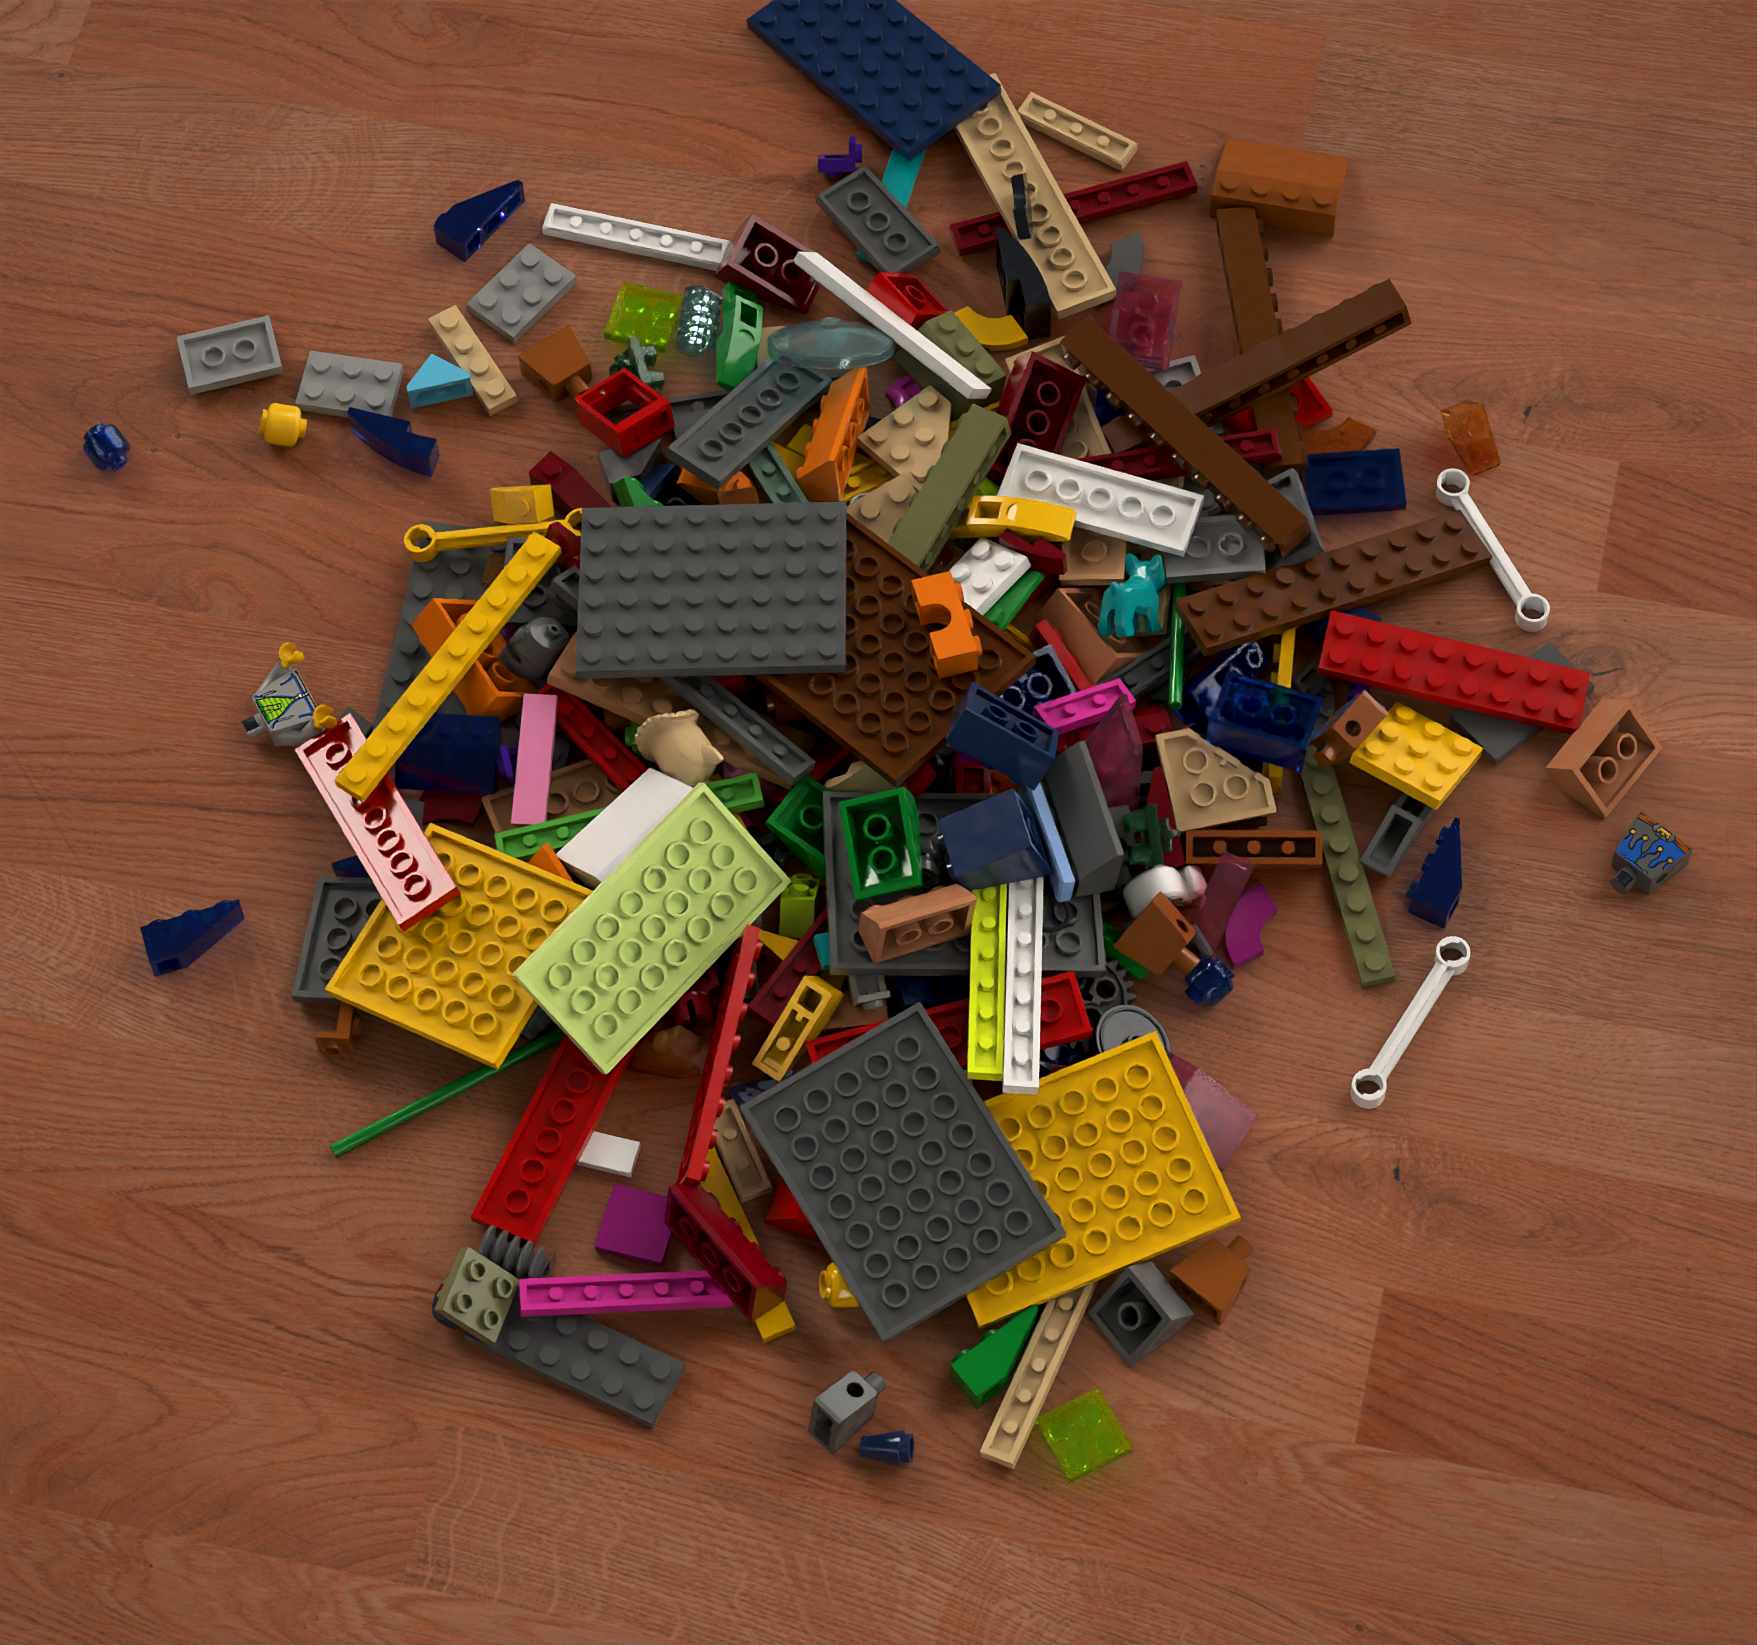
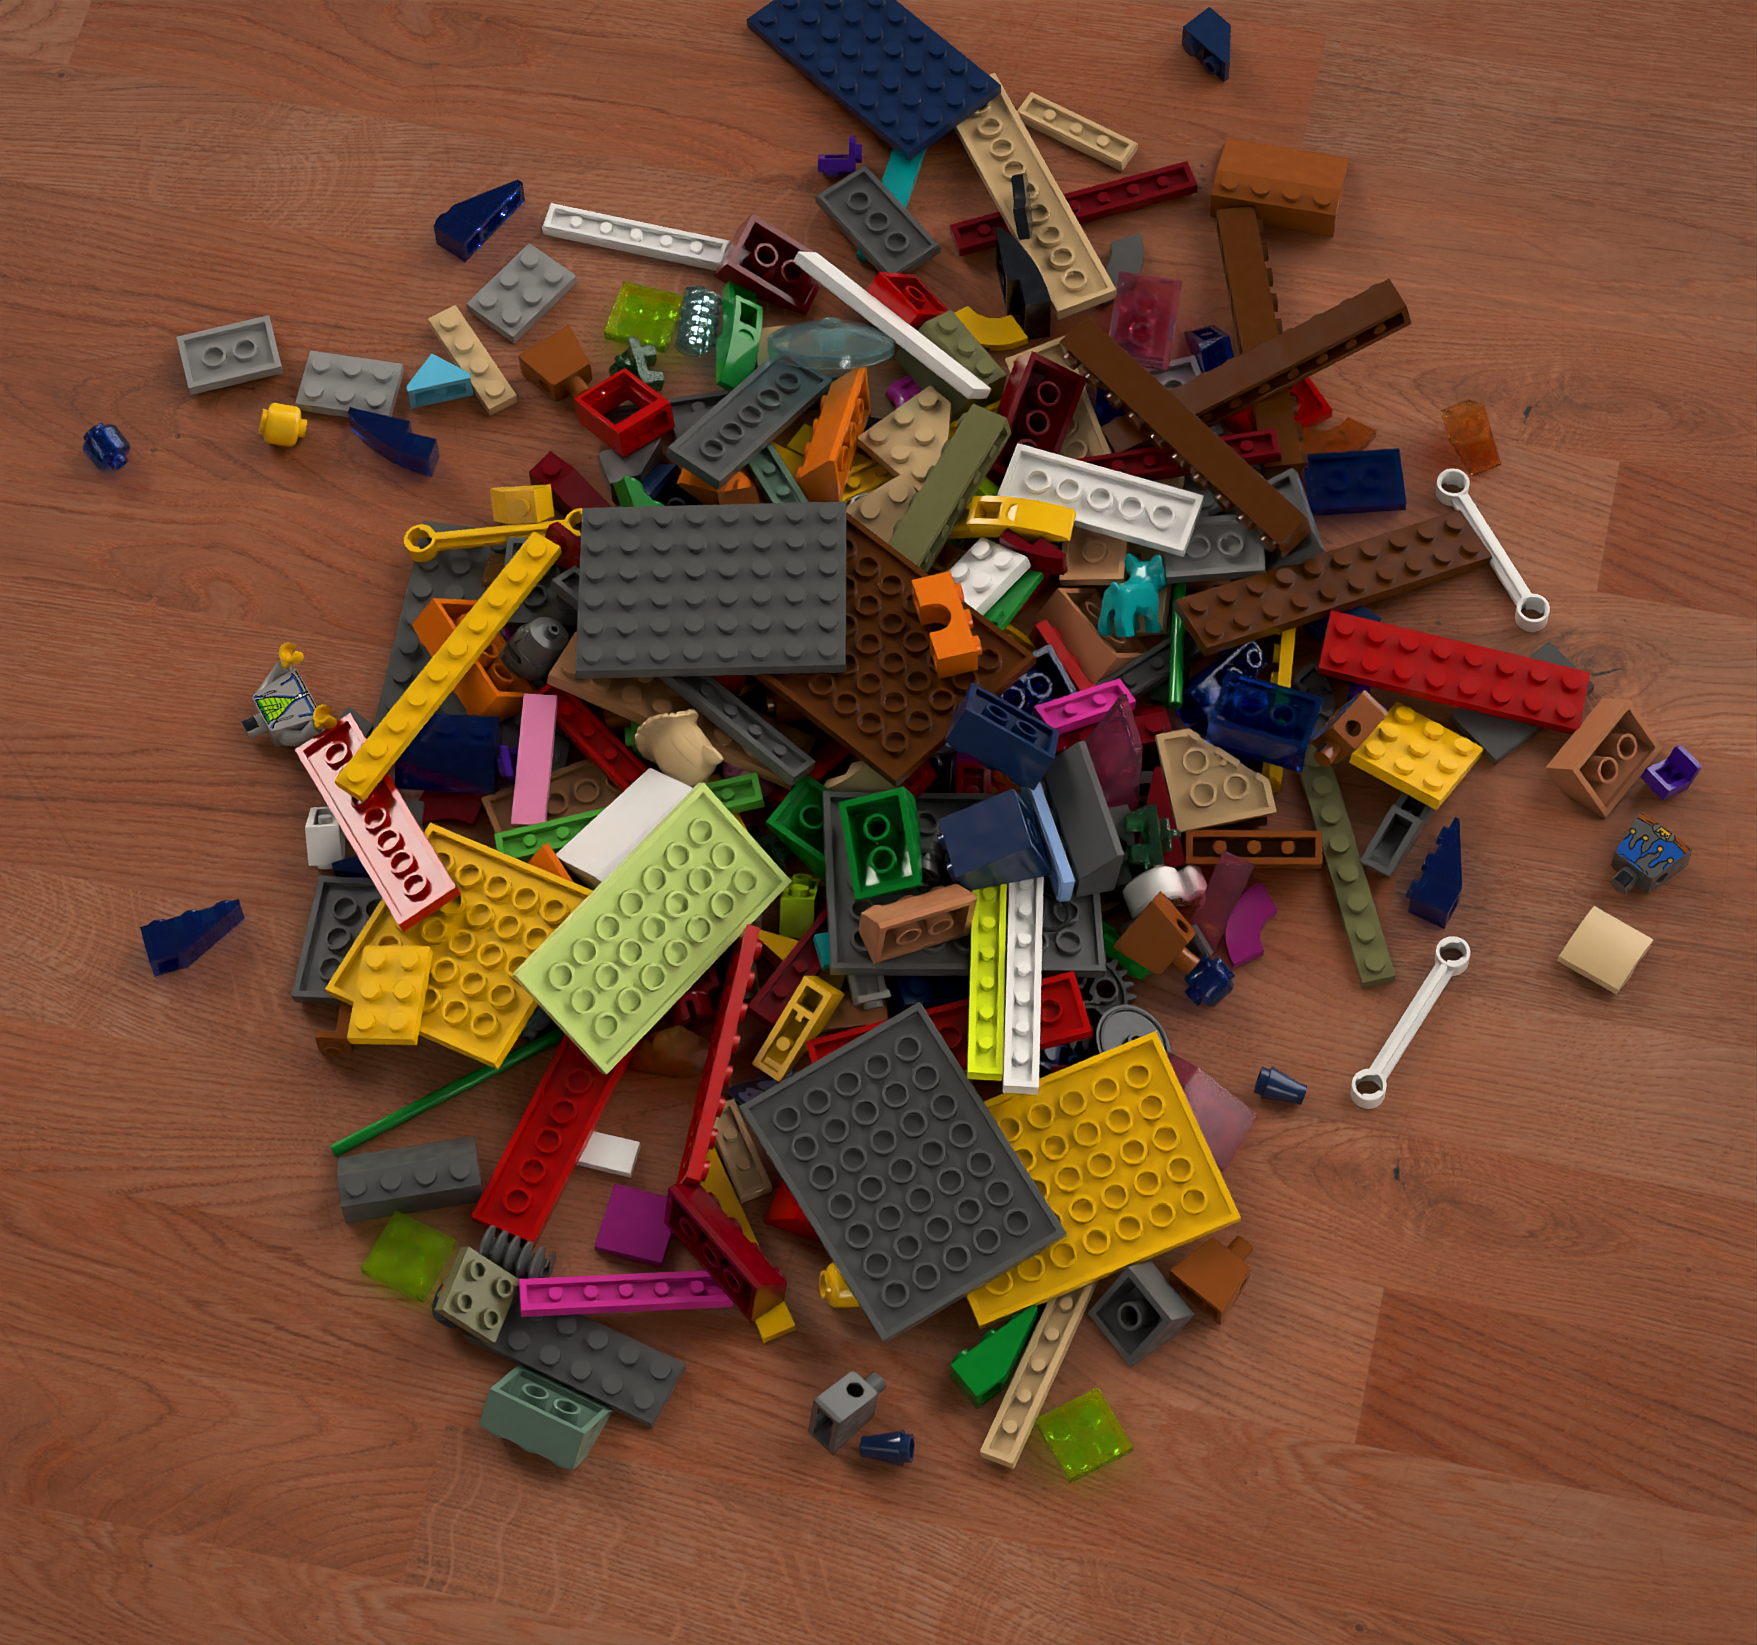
(324, 838): none -> white slope
(390, 995): none -> yellow plate
(409, 1179): none -> dark grey slope
(409, 1256): none -> clear neon green plate
(544, 1417): none -> sand green slope
(1208, 40): none -> dark blue slope
(1210, 346): none -> clear blue slope
(1279, 1087): none -> dark blue cone
(1605, 950): none -> tan slope
(1672, 774): none -> dark purple bracket

